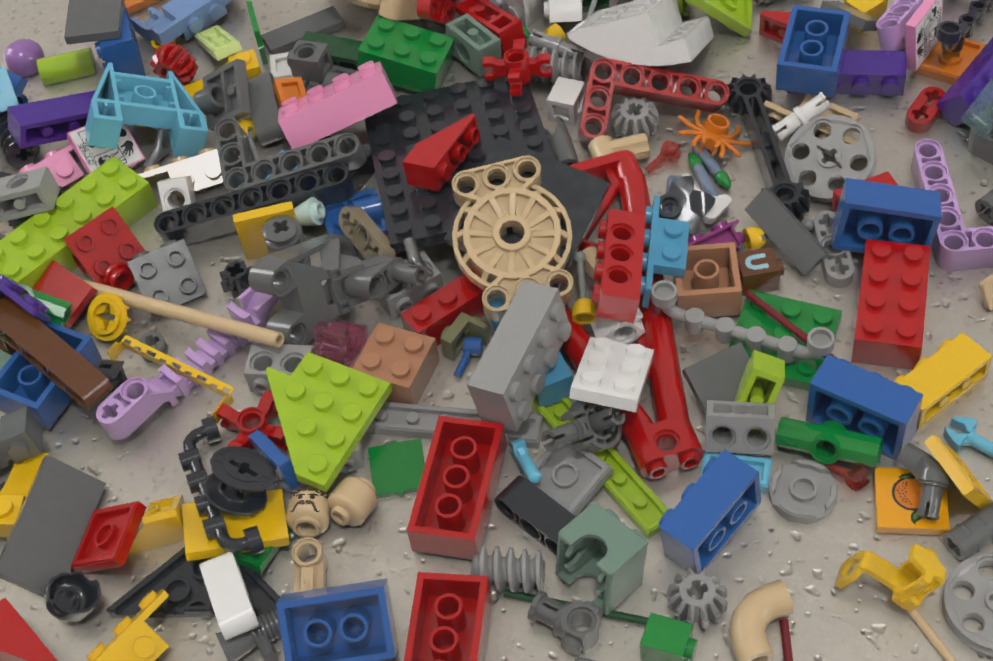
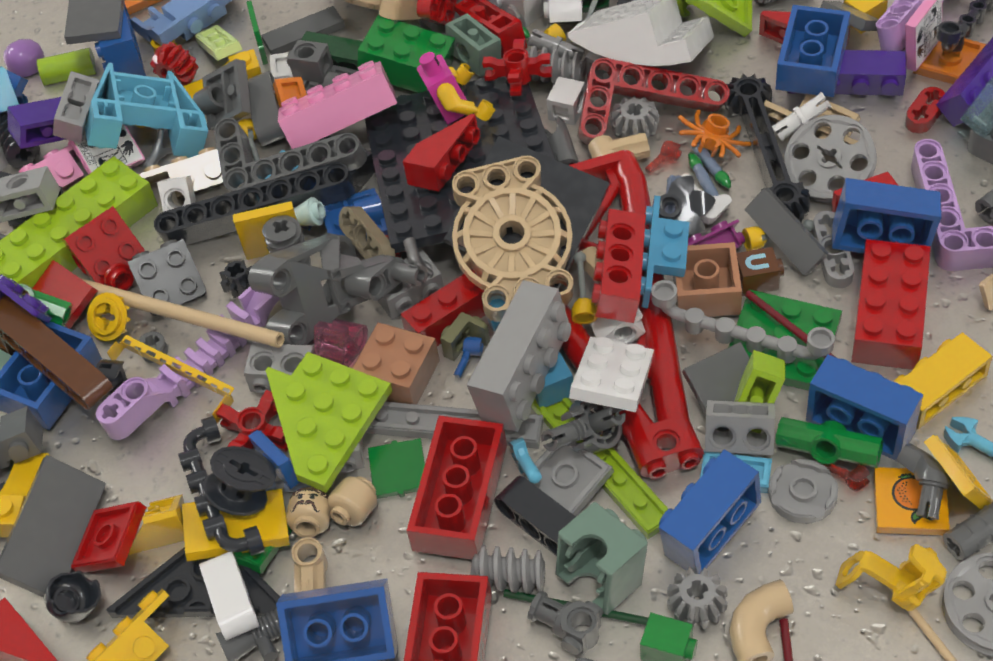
(74, 107): none -> light grey brick
(443, 86): none -> torso

